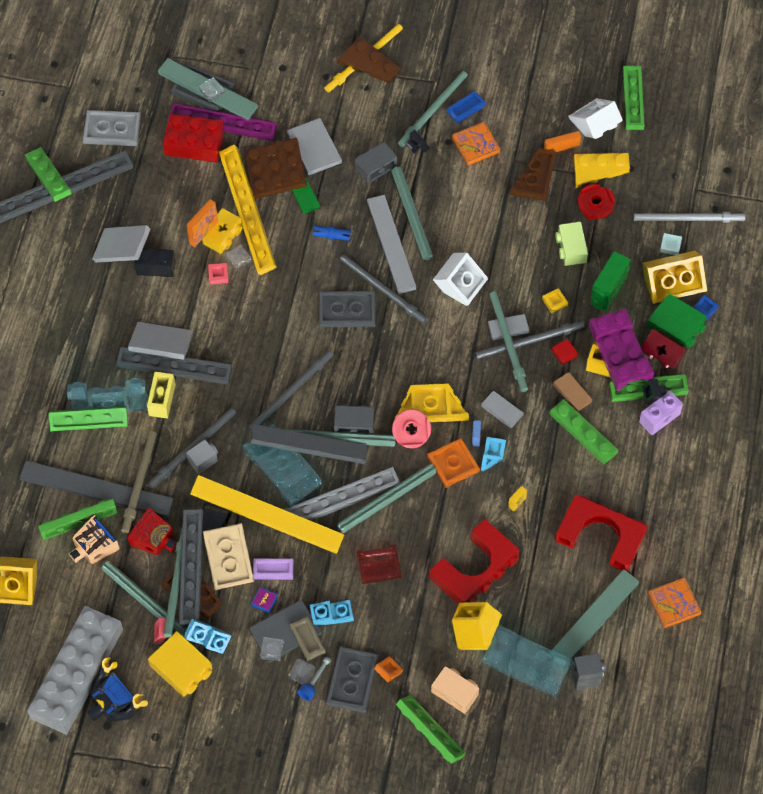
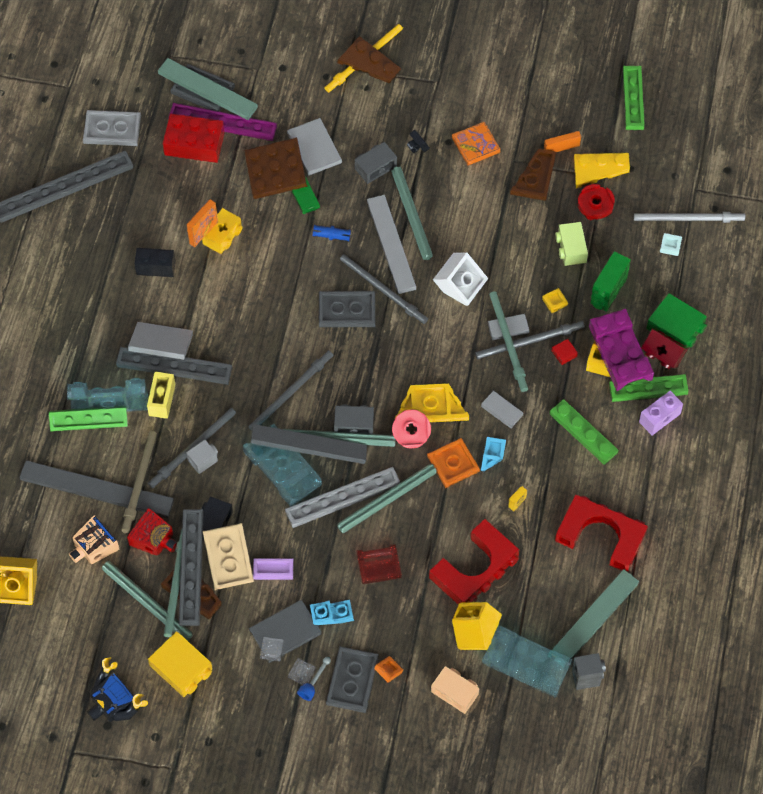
(48, 174): bright green plate -> none
(75, 670): light grey brick -> none
(78, 519): bright green plate -> none
(121, 243): light grey tile -> none
(159, 628): coral tile -> none
(207, 635): medium azure slope -> none
(211, 89): clear plate -> none
(218, 273): coral tile -> none
(238, 257): clear plate -> none
(247, 210): yellow plate -> none
(264, 600): magenta tile -> none
(267, 514): yellow tile -> none
(307, 638): dark tan tile -> none
(431, 110): sand green bar -> none
(431, 729): bright green plate -> none
(466, 107): blue tile -> none
(476, 433): medium blue tile -> none
(572, 392): medium nougat tile -> none
(596, 117): white slope -> none
(653, 391): black tile -> none
(674, 602): orange tile -> none
(676, 274): yellow slope -> none
(706, 306): blue tile -> none

